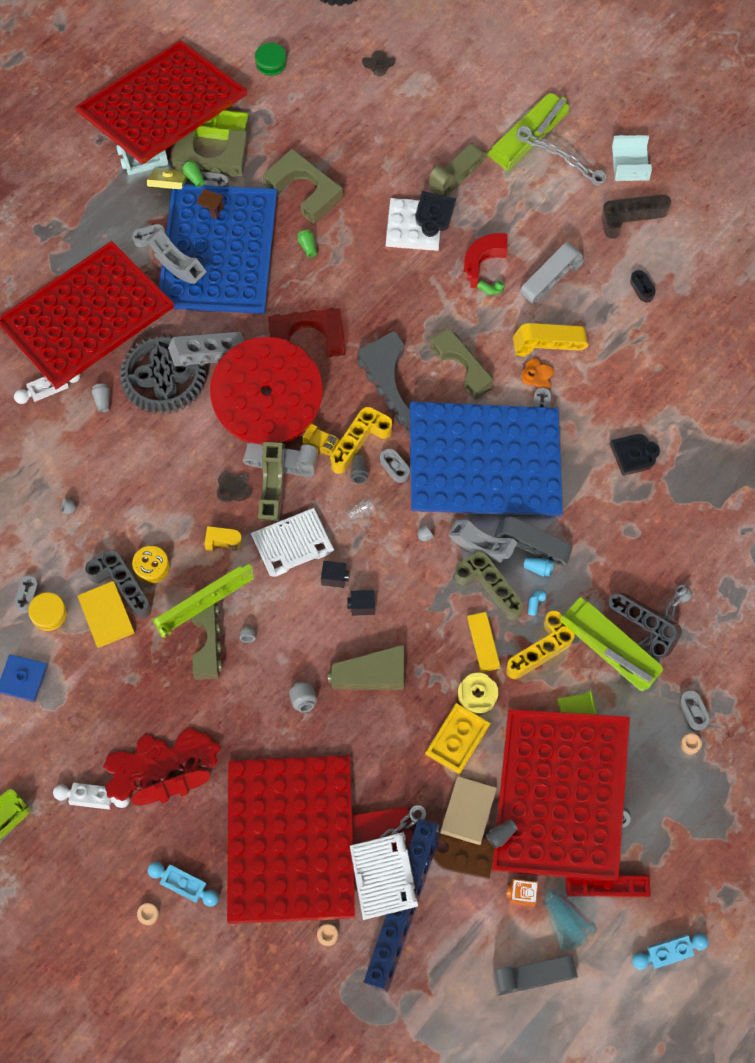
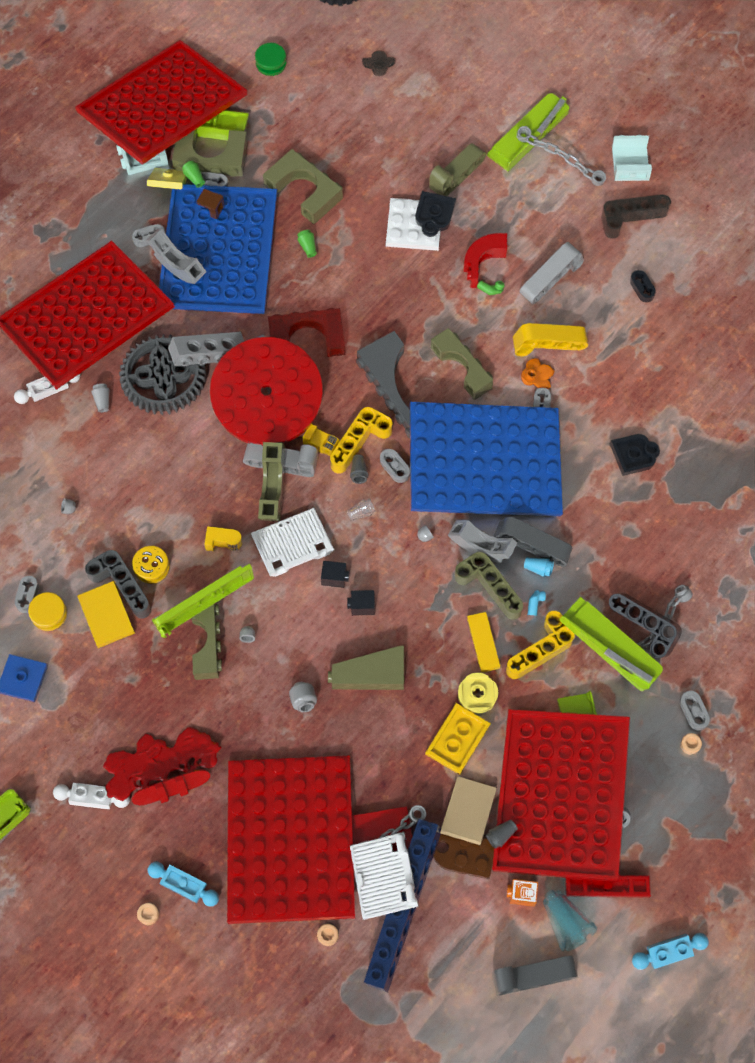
(234, 485): clear smoke plate -> none

